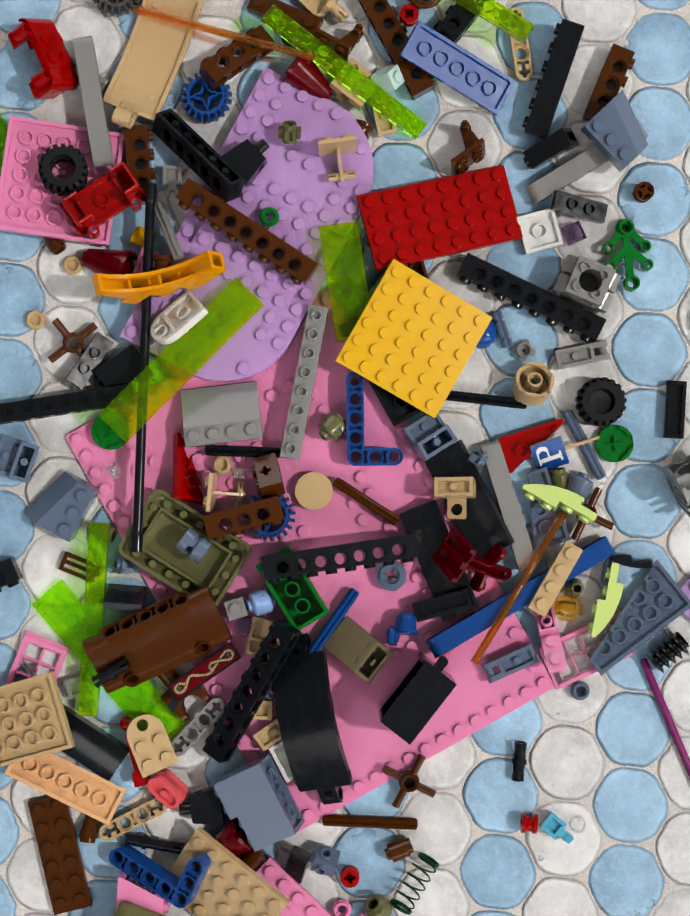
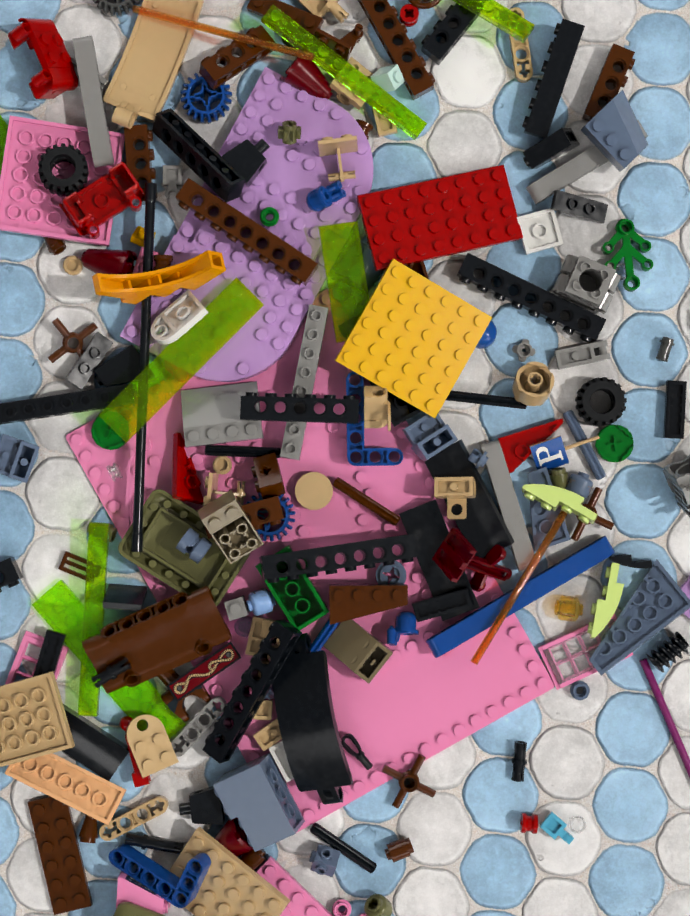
(36, 320): tan tile -> none
(50, 652): none -> black plate
(63, 506): sand blue wedge -> none
(72, 687): plate -> none
(120, 564): sand blue plate -> none
(168, 231): light grey axle -> none
(168, 788): coral brick -> none
(230, 527): none -> dark tan slope
(238, 473): clear bush -> none
(249, 412): none -> black brick
(297, 863): black slope -> none
(323, 197): none -> blue piece
(332, 427): olive head -> none
(345, 849): none -> black axle
(349, 871): red wheel -> none
(359, 756): none -> black piece
(360, 600): none -> reddish brown wedge
(370, 822): reddish brown axle -> none
(376, 407): none -> tan piece
(417, 697): black container -> none
(430, 861): dark green piece -> none
(457, 68): plate -> none
(473, 152): reddish brown plate -> none
(502, 329): sand blue axle -> none
(510, 663): sand blue plate -> none
(551, 642): bright pink slope -> none
(555, 578): tan plate -> none
(569, 587): olive cone -> none
(573, 233): clear purple brick -> none
(644, 188): reddish brown wheel -> none
(665, 348): none -> dark grey pin

